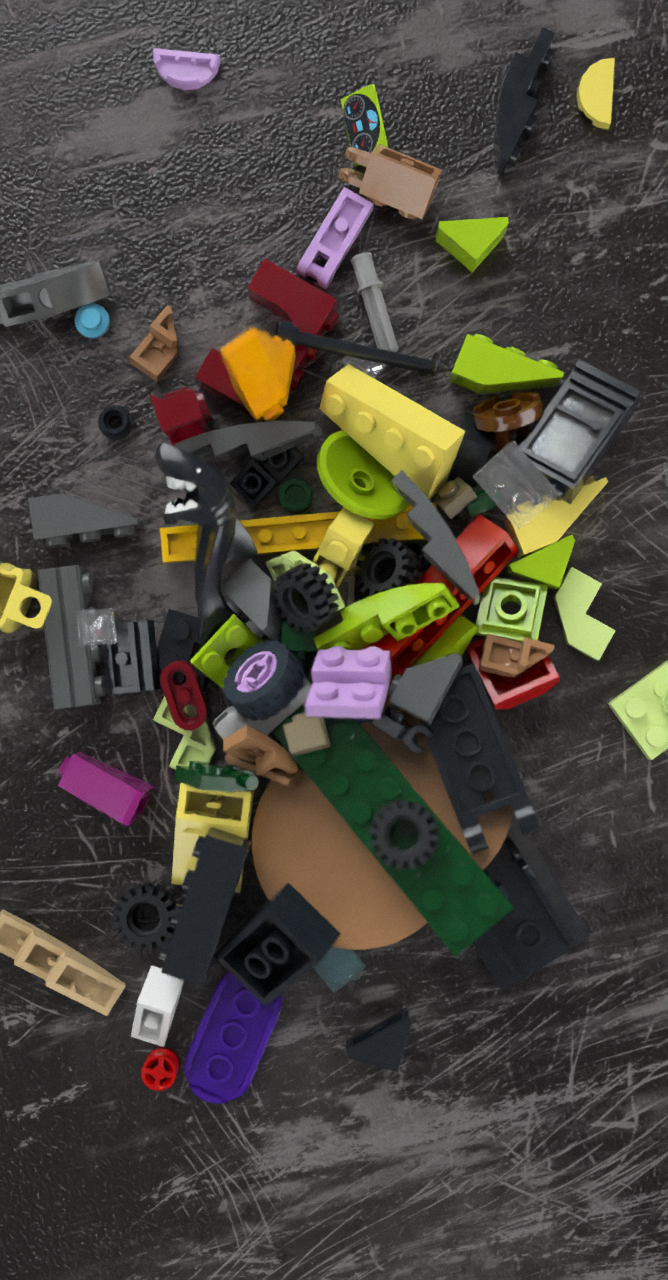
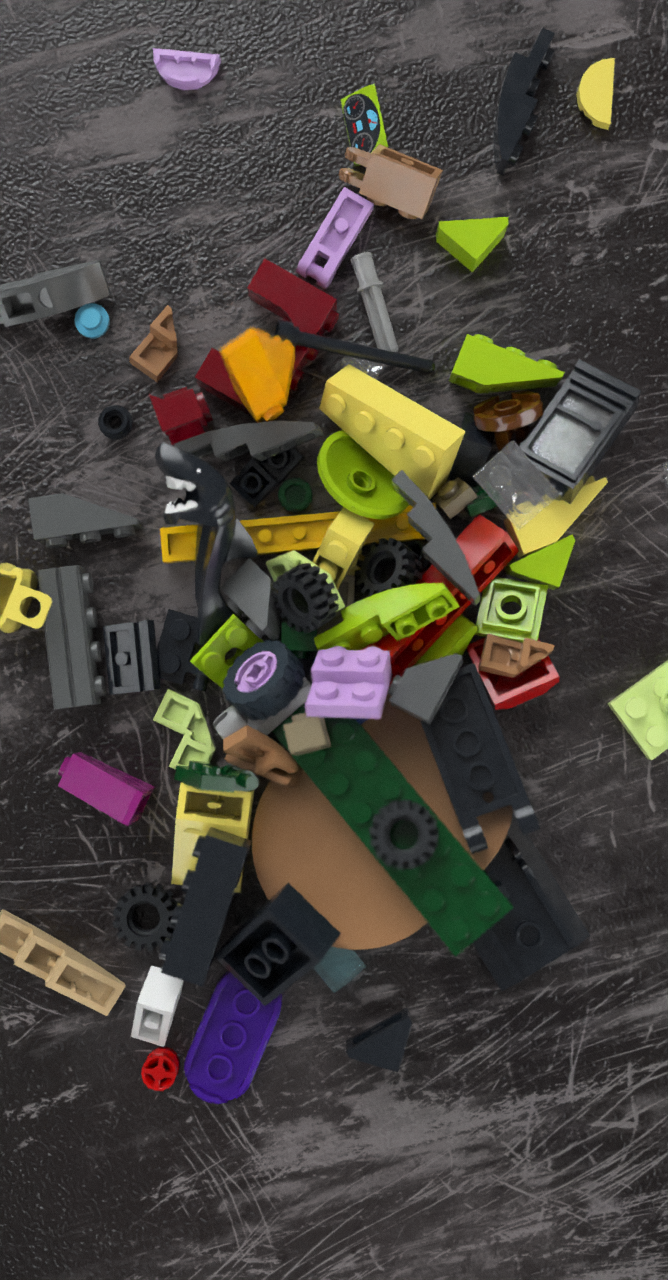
(96, 627): clear tile -> none
(183, 694): dark red plate -> none
(393, 723): black plate -> none
(572, 603): yellowish green tile -> none

